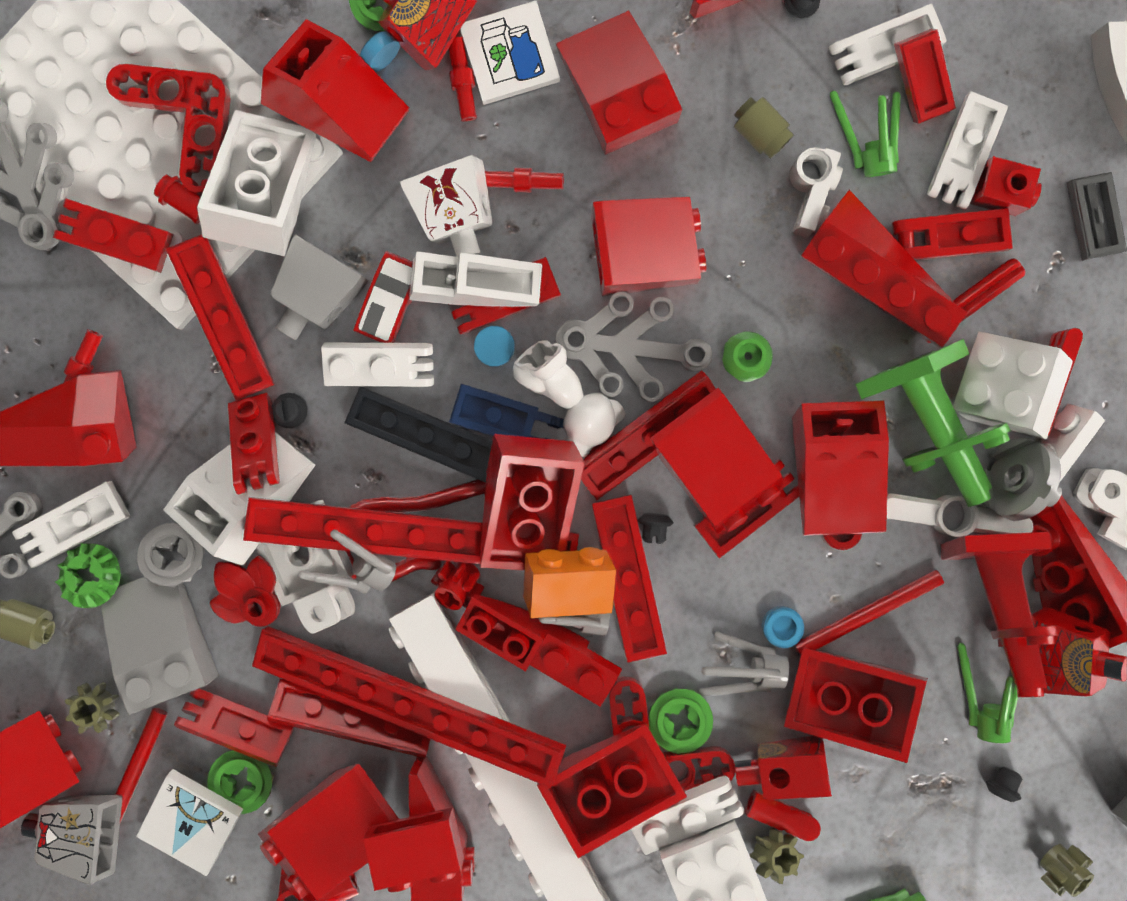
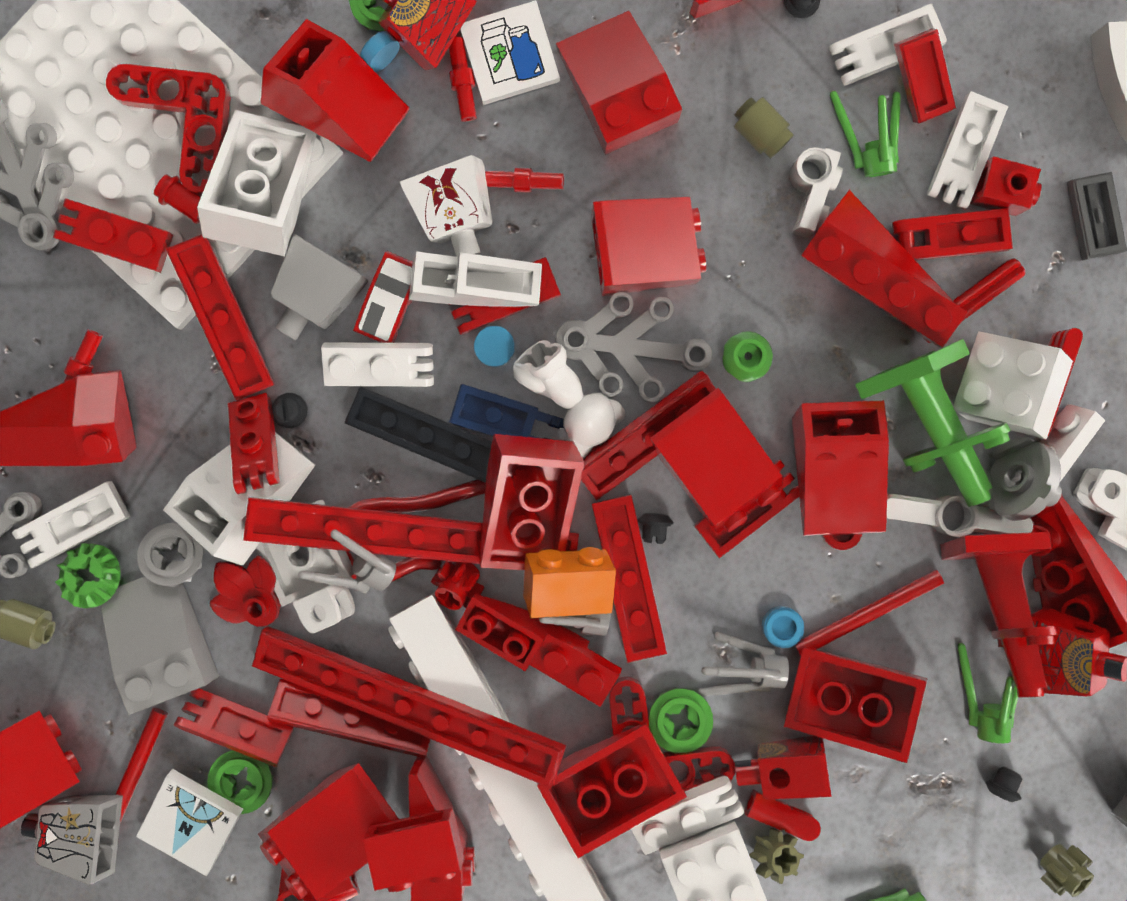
(80, 712): olive gear -> none

